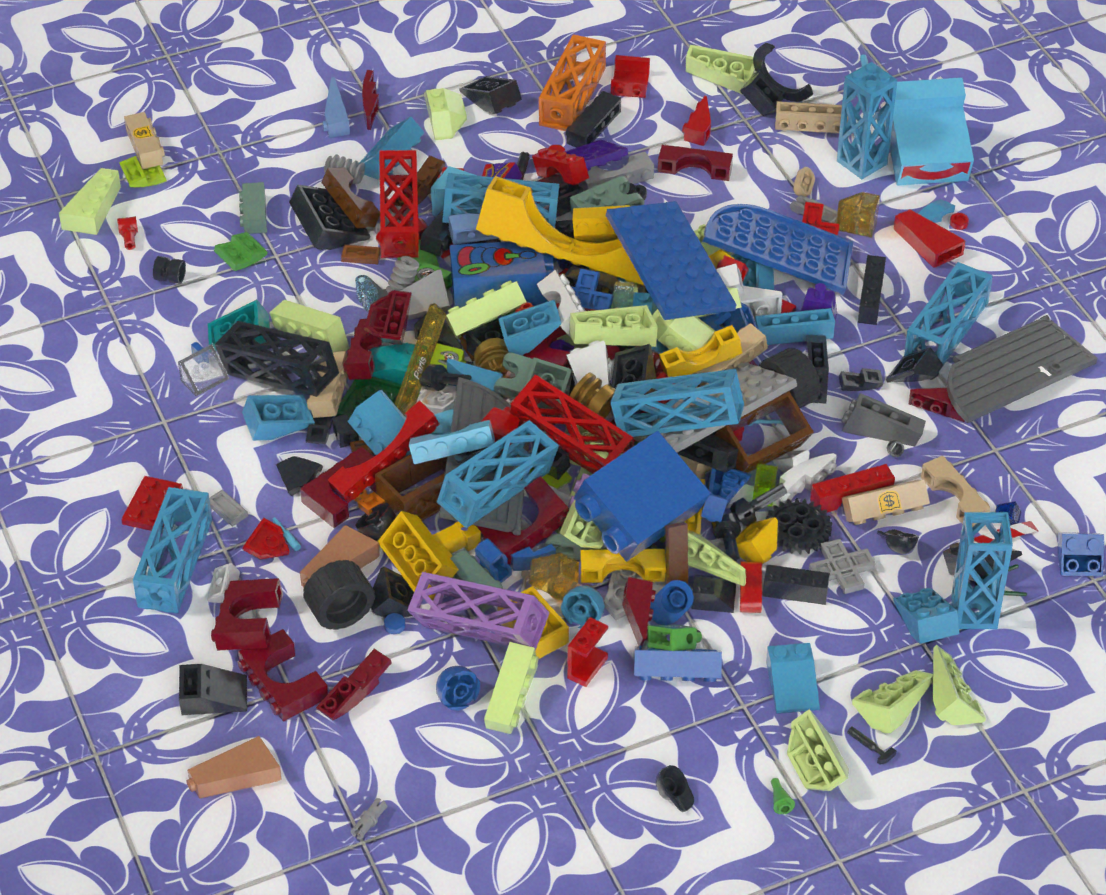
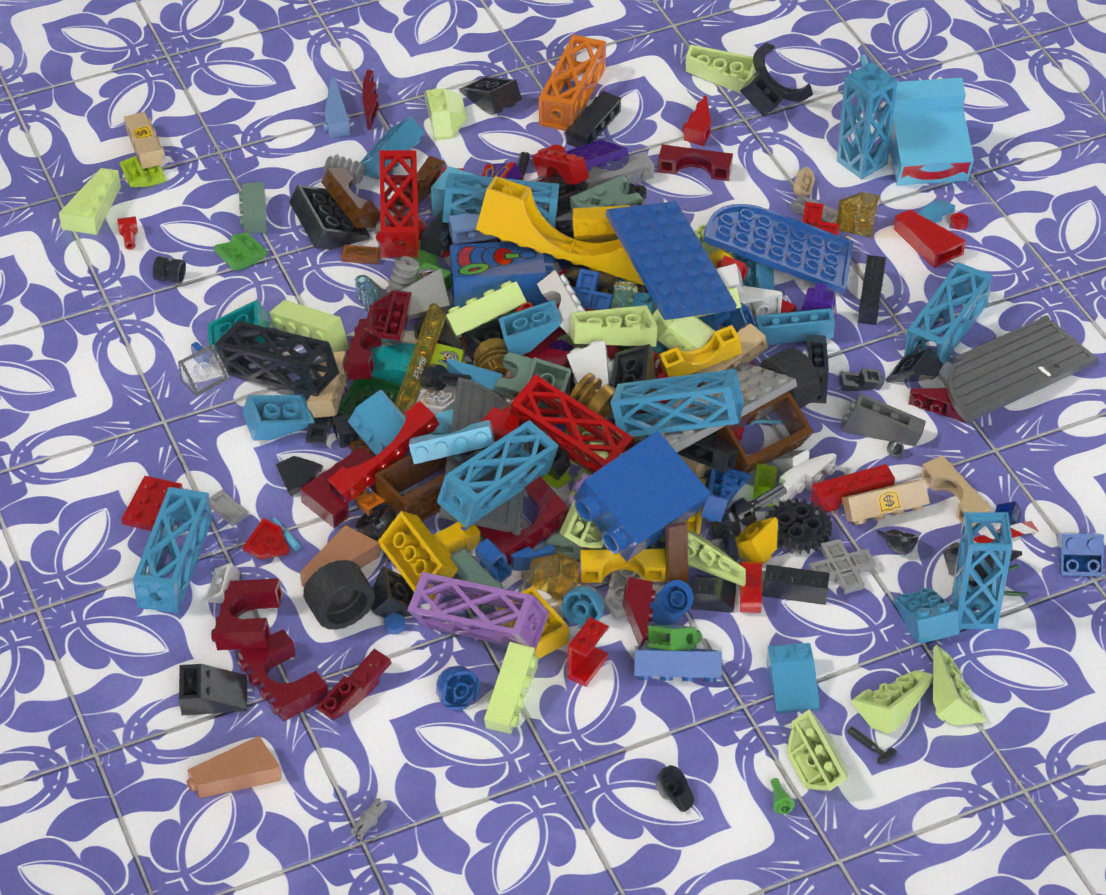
(630, 76): red panel -> none
(808, 117): tan brick -> none

